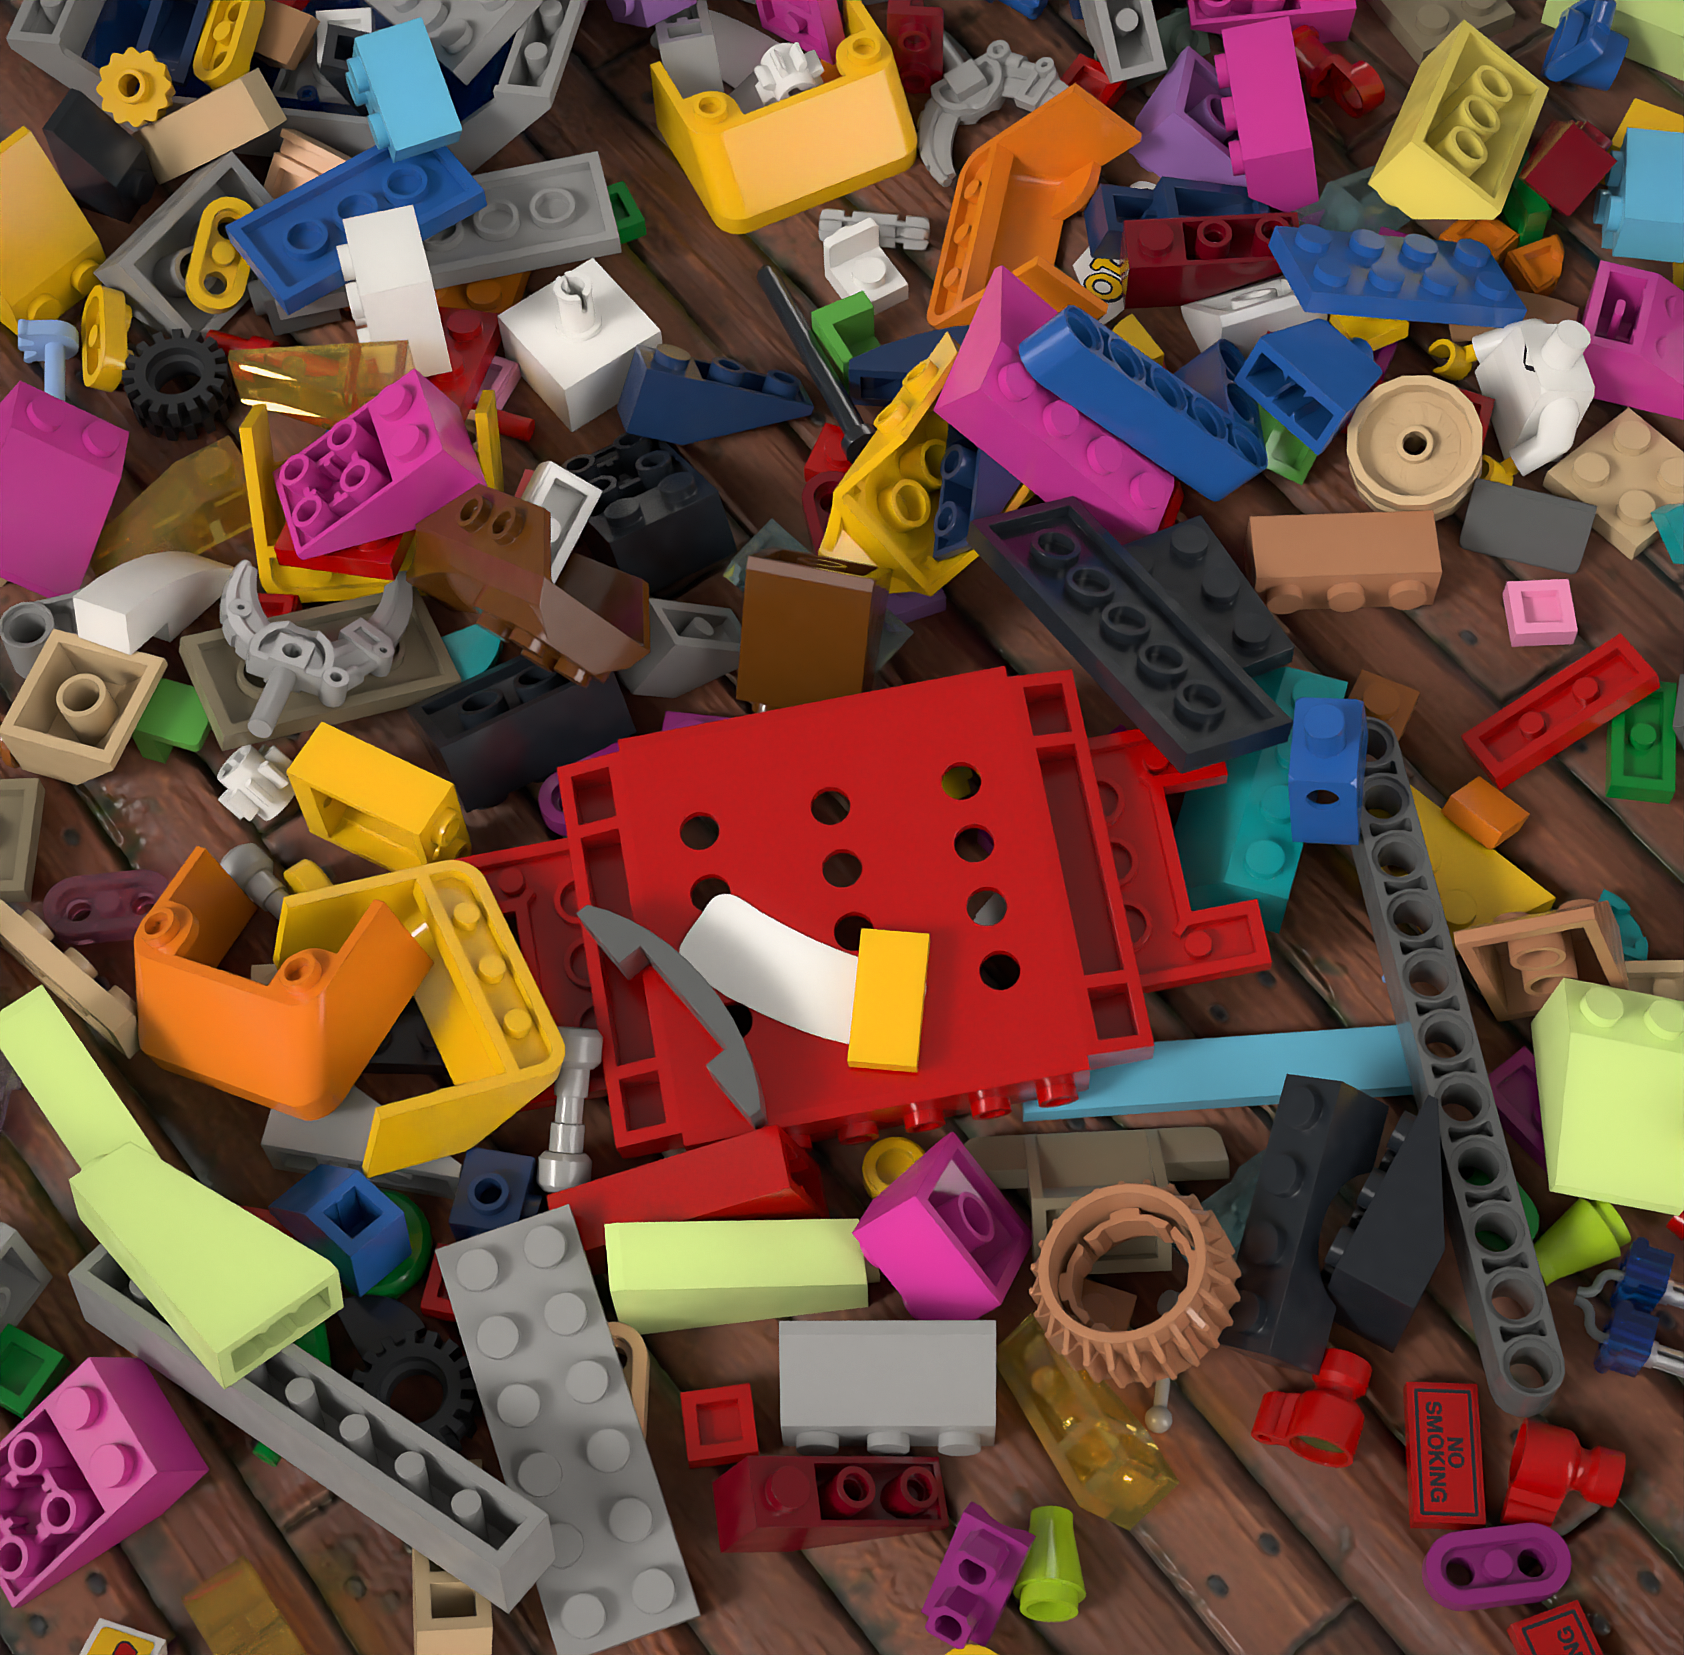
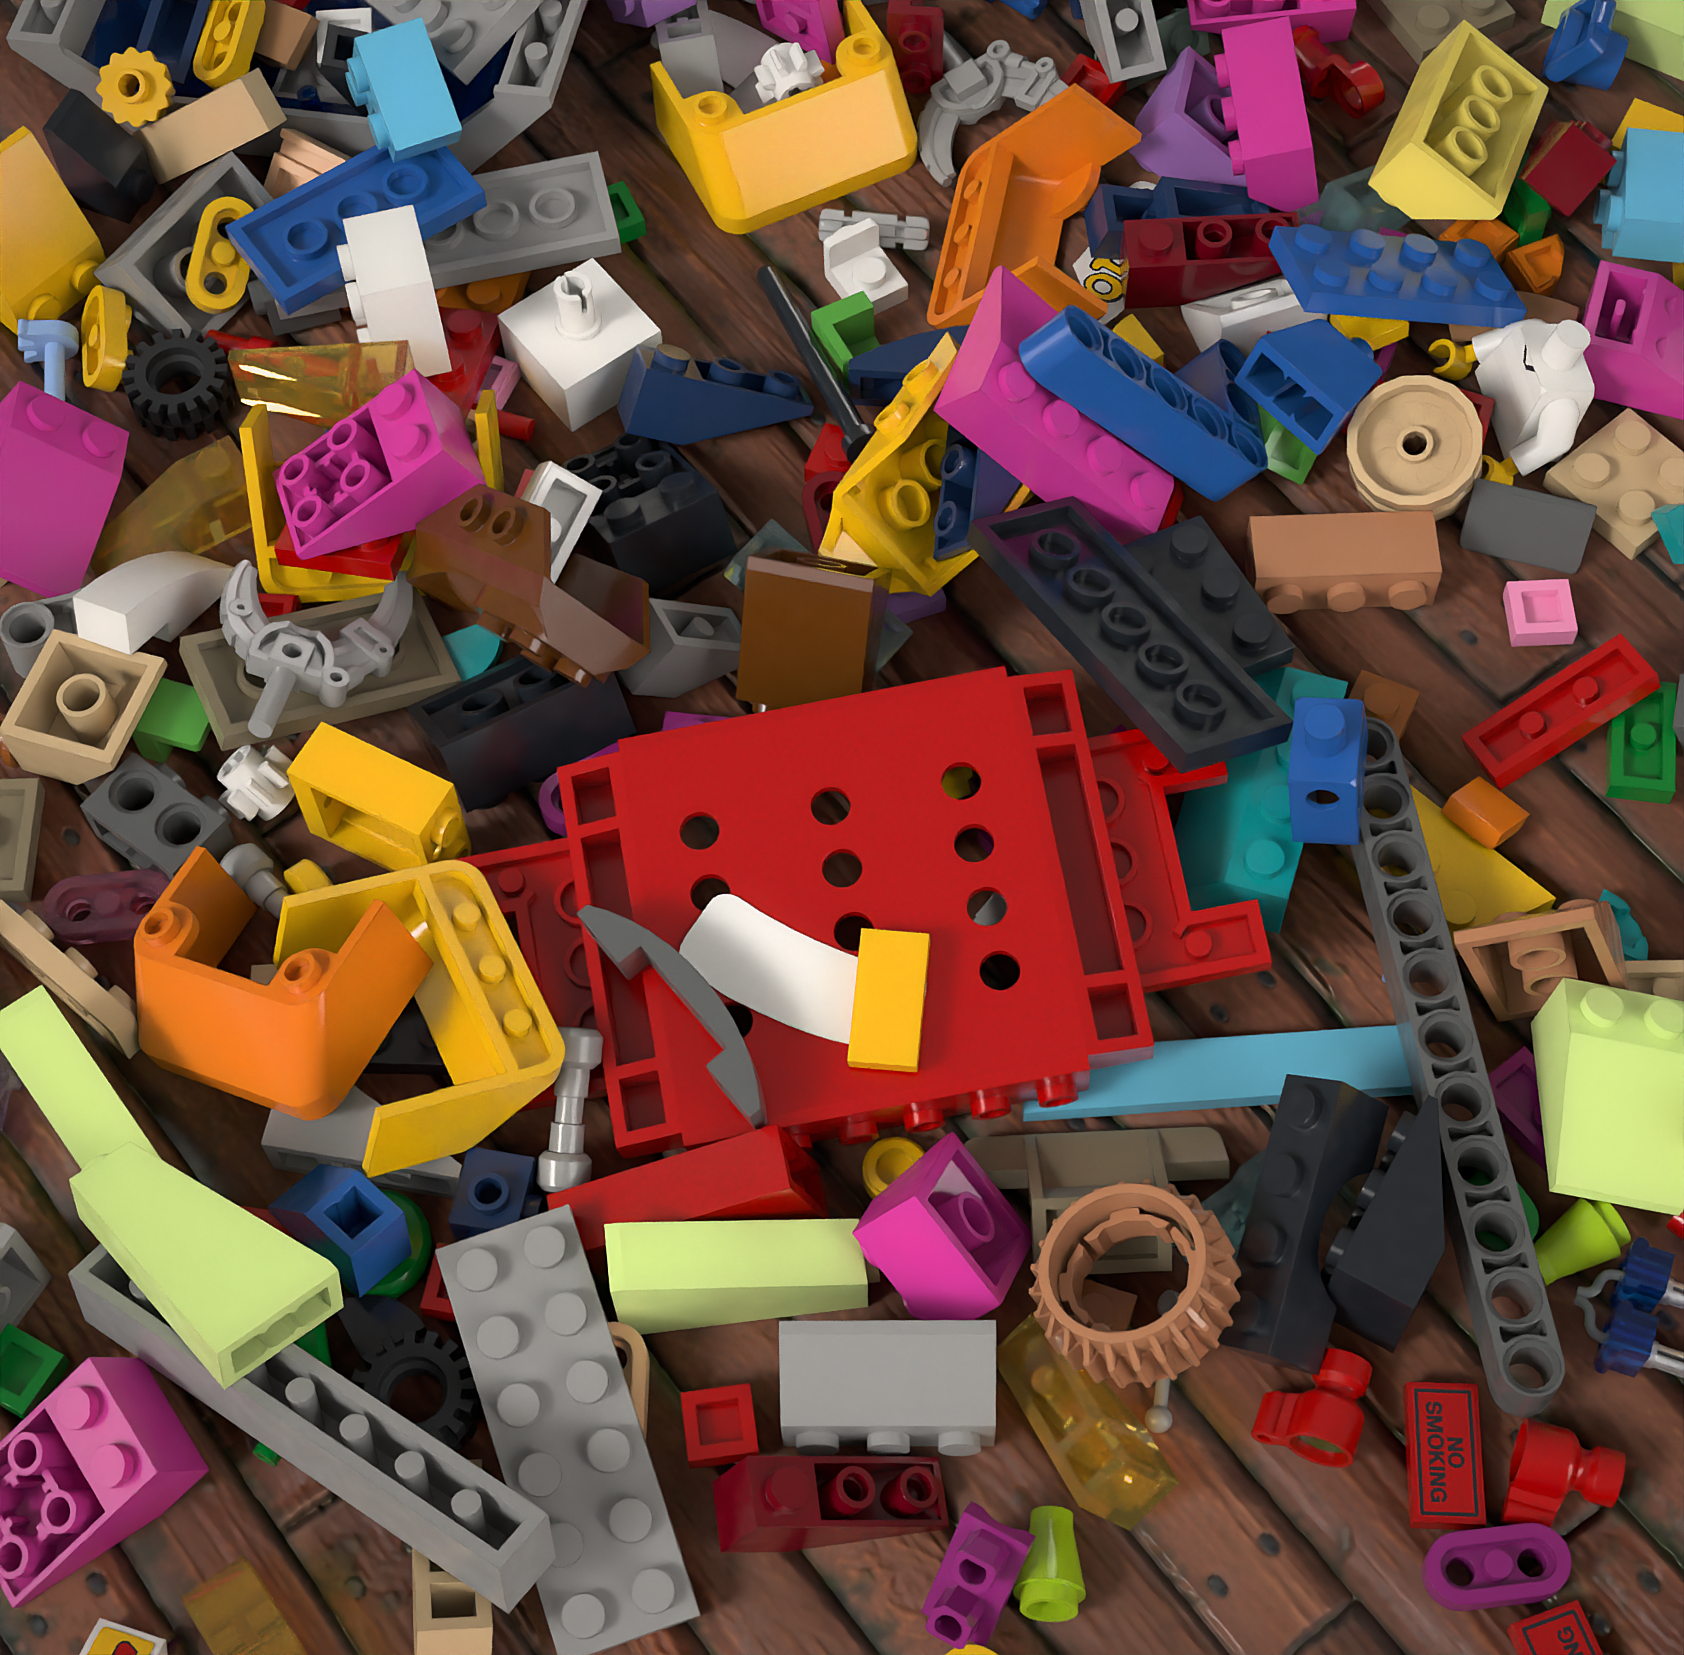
(152, 834): none -> dark grey brick

